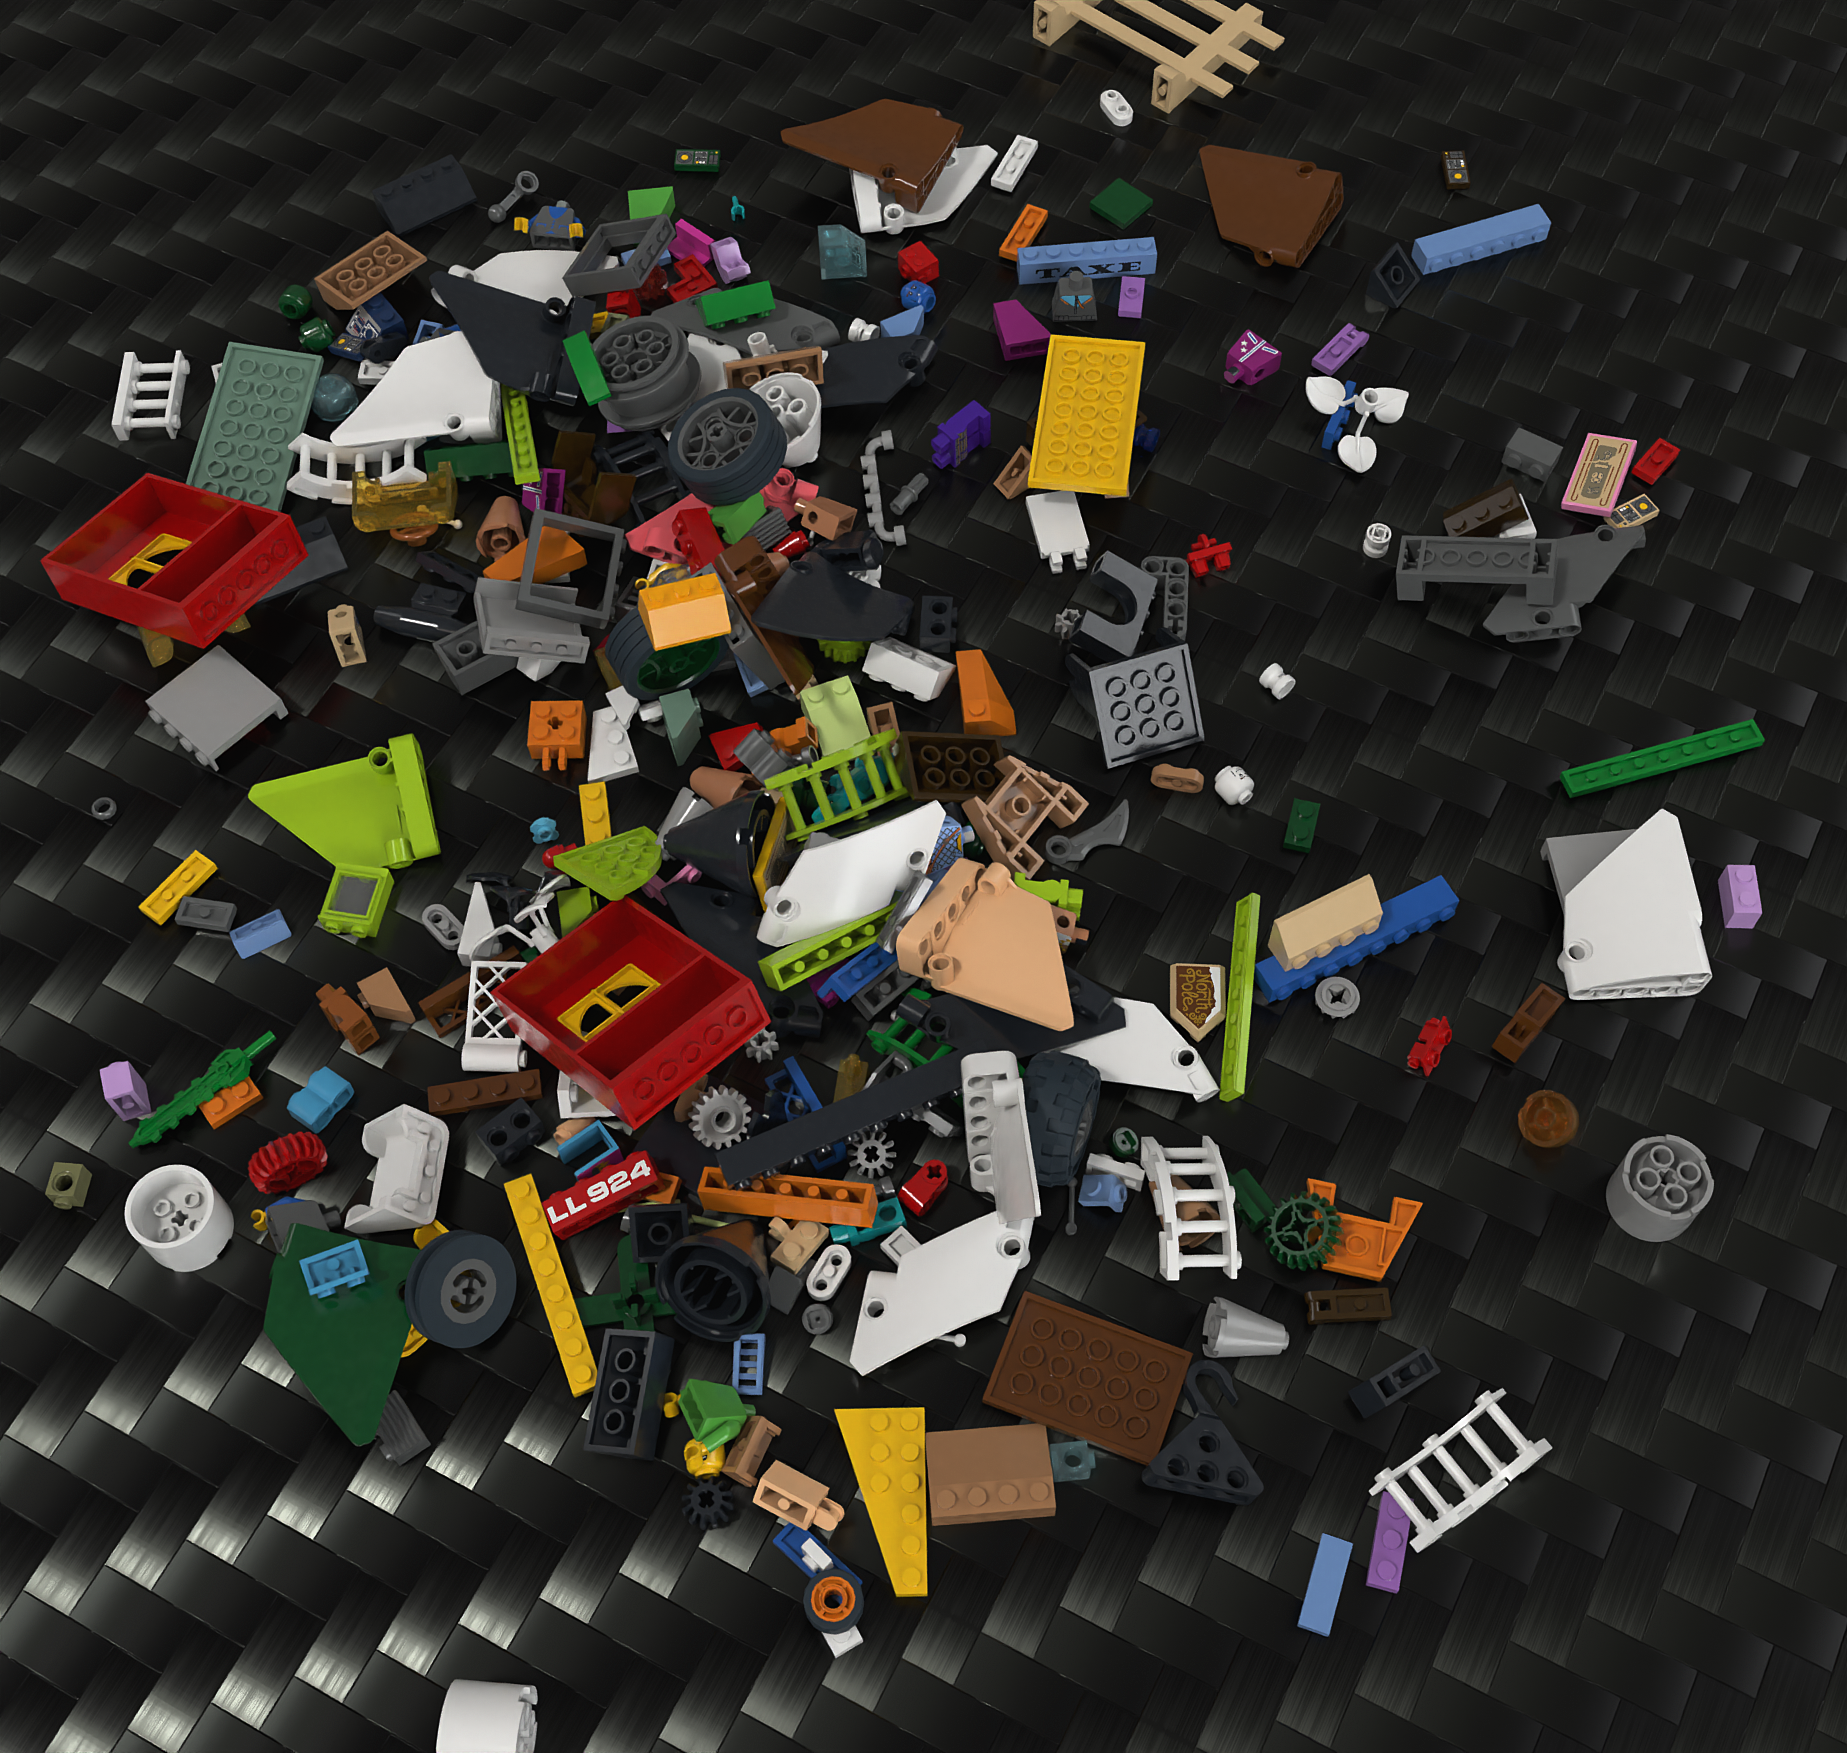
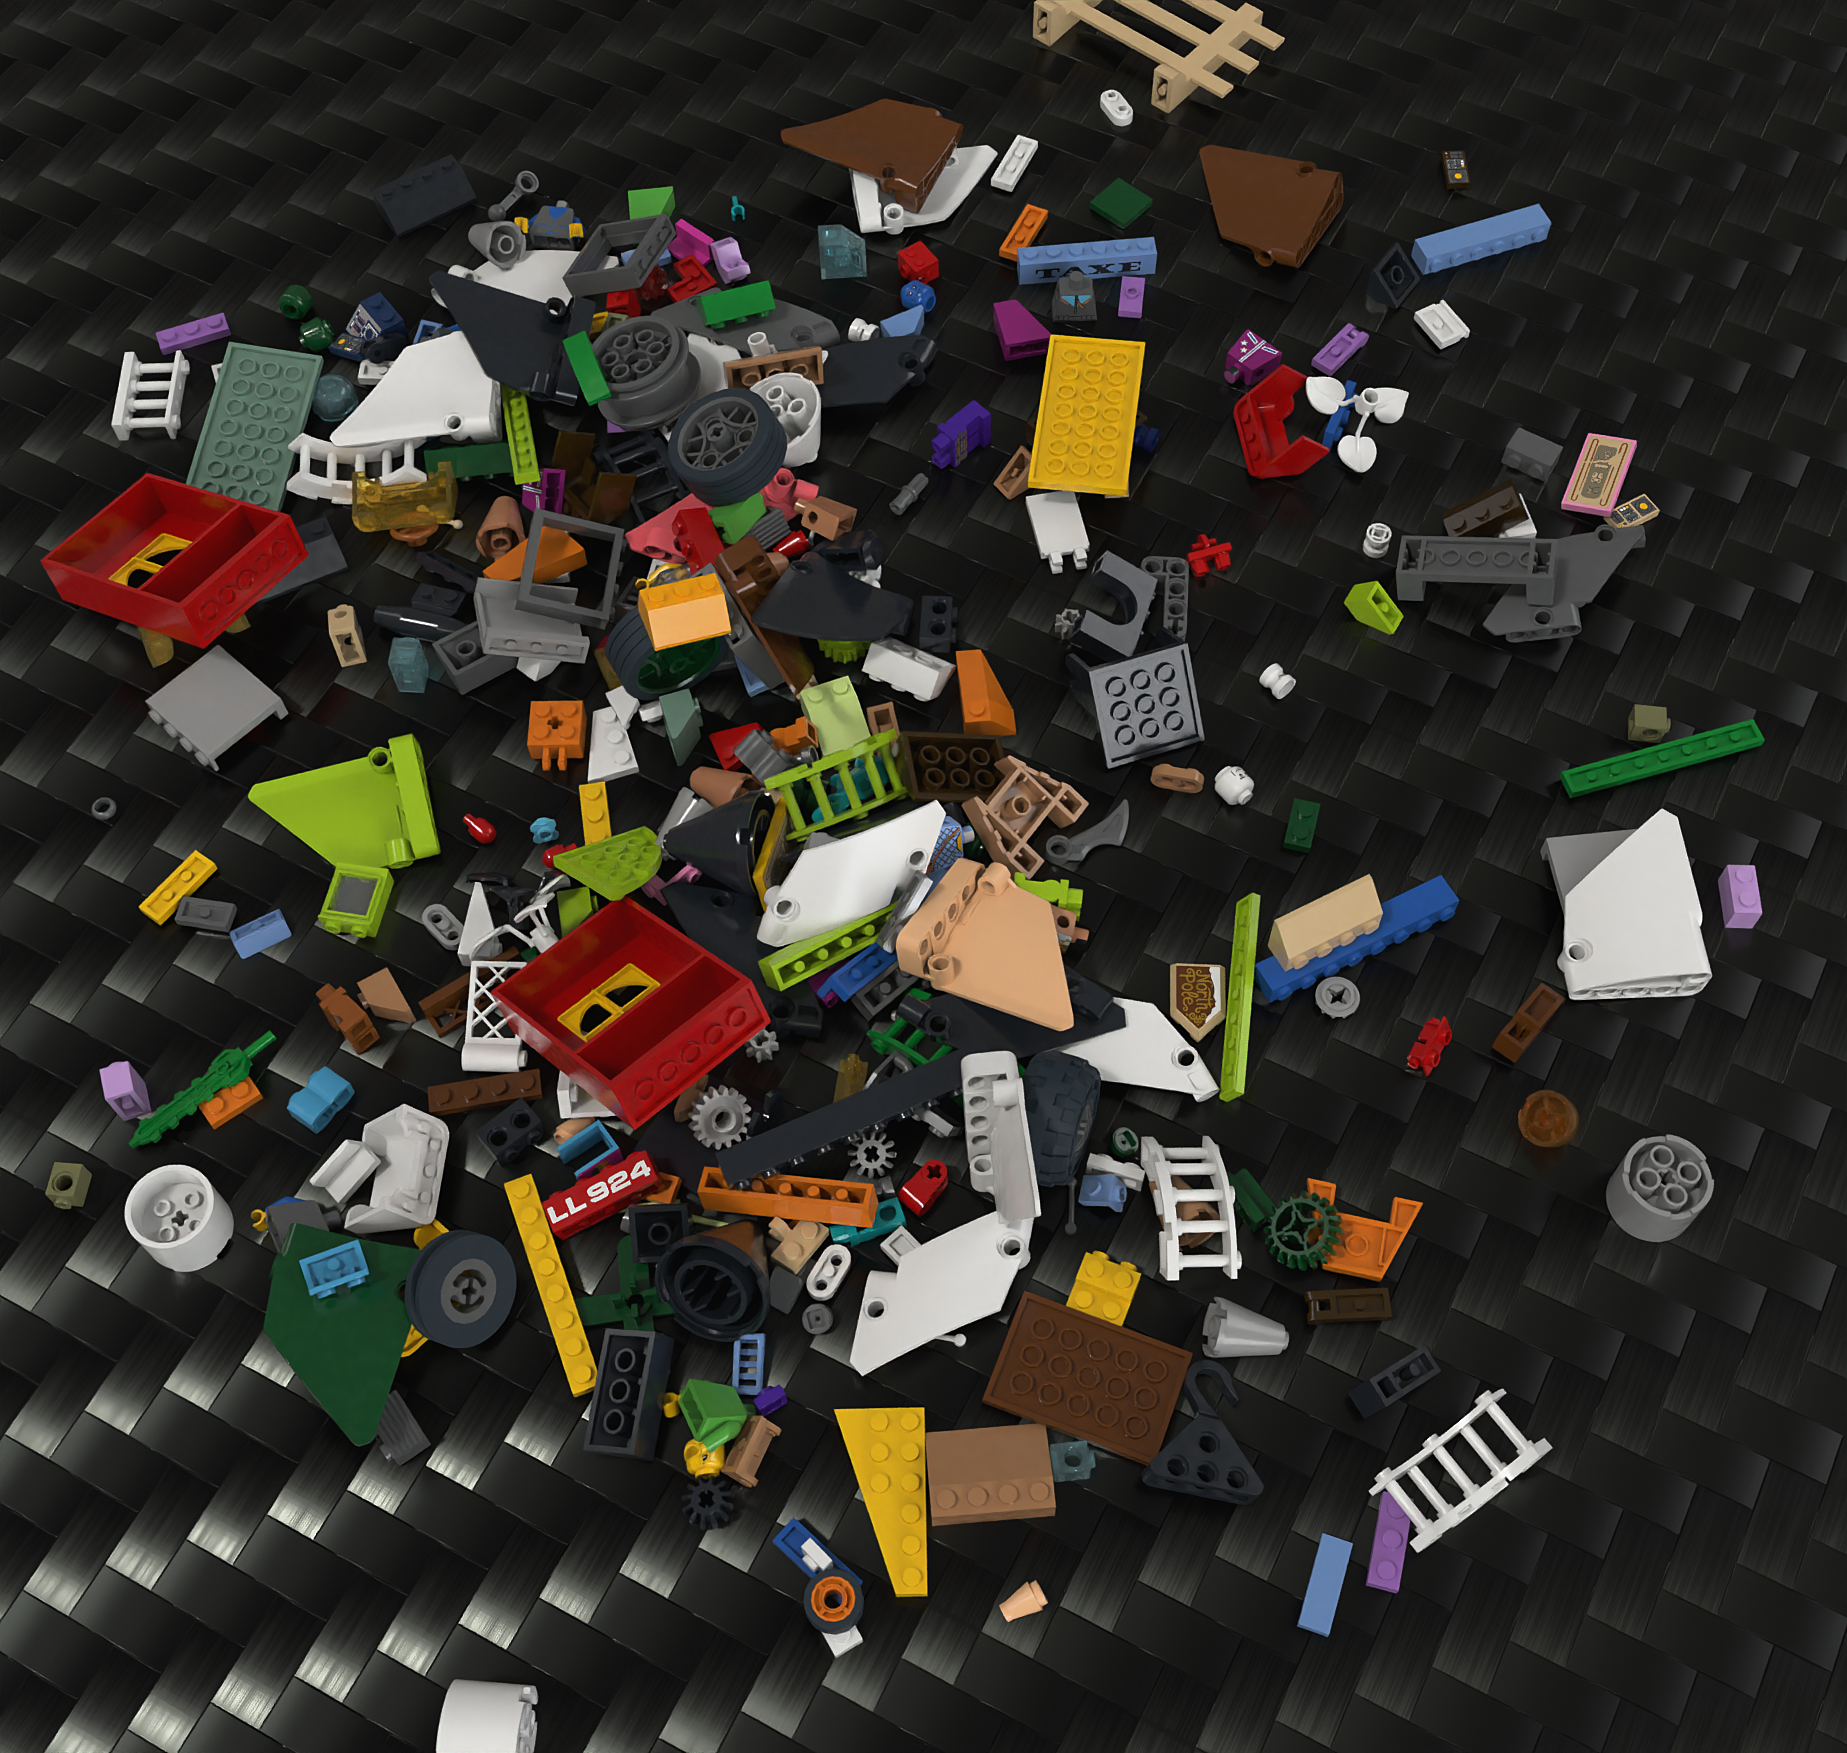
(193, 333): none -> medium lavender plate
(287, 1162): red gear -> none
(346, 1170): none -> white panel
(367, 271): medium nougat slope -> none
(408, 665): none -> clear light blue brick
(480, 829): none -> red cylinder
(499, 242): none -> light grey cone
(697, 160): tile -> none
(770, 1399): none -> dark purple plate
(797, 1498): light nougat brick -> none
(810, 1102): blue fence -> none
(873, 499): light grey bar -> none
(1024, 1601): none -> light nougat cone
(1104, 1288): none -> yellow plate
(1262, 431): none -> red windscreen
(1373, 607): none -> lime slope
(1441, 324): none -> white plate
(1648, 723): none -> olive brick
(1655, 461): red plate -> none

